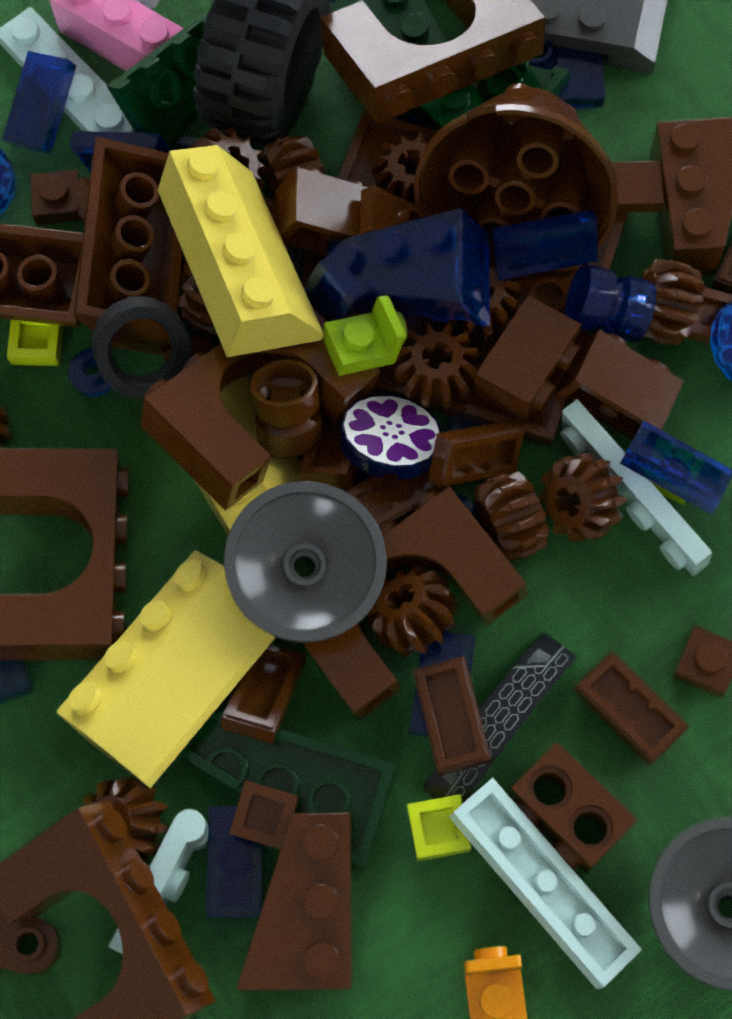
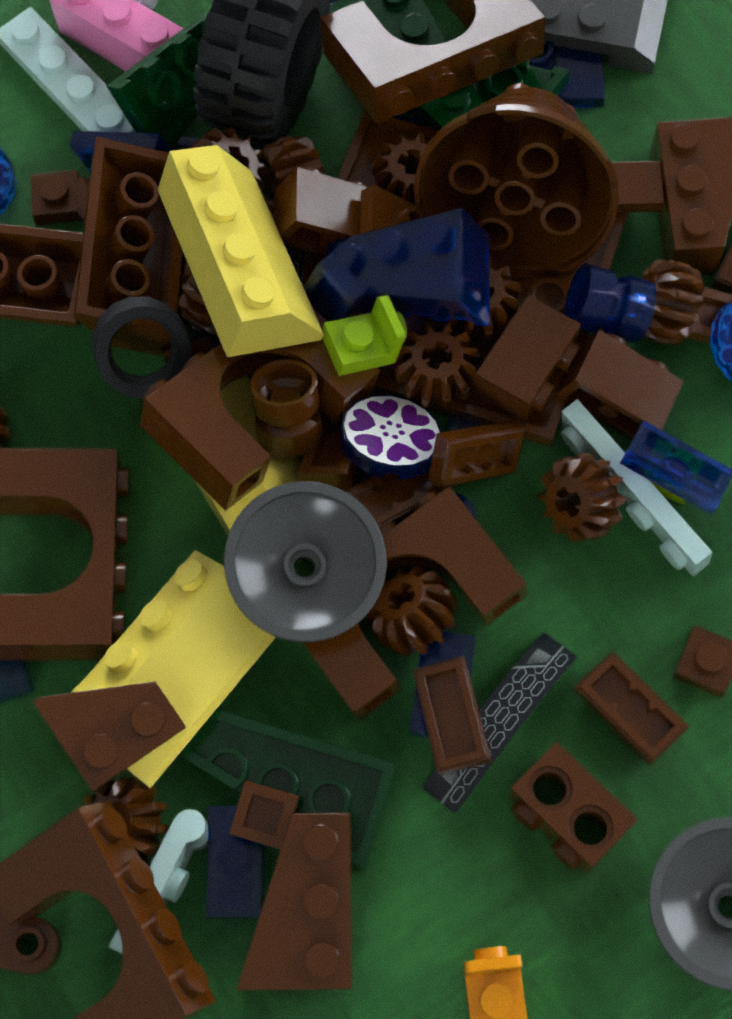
(34, 343): neon yellow plate -> none
(39, 102): clear blue tile -> none
(86, 384): clear blue plate -> none
(110, 727): none -> reddish brown wing
(264, 694): reddish brown tile -> none
(433, 830): neon yellow plate -> none
(511, 515): reddish brown gear -> none
(545, 244): clear blue plate -> none
(545, 884): light aqua plate -> none

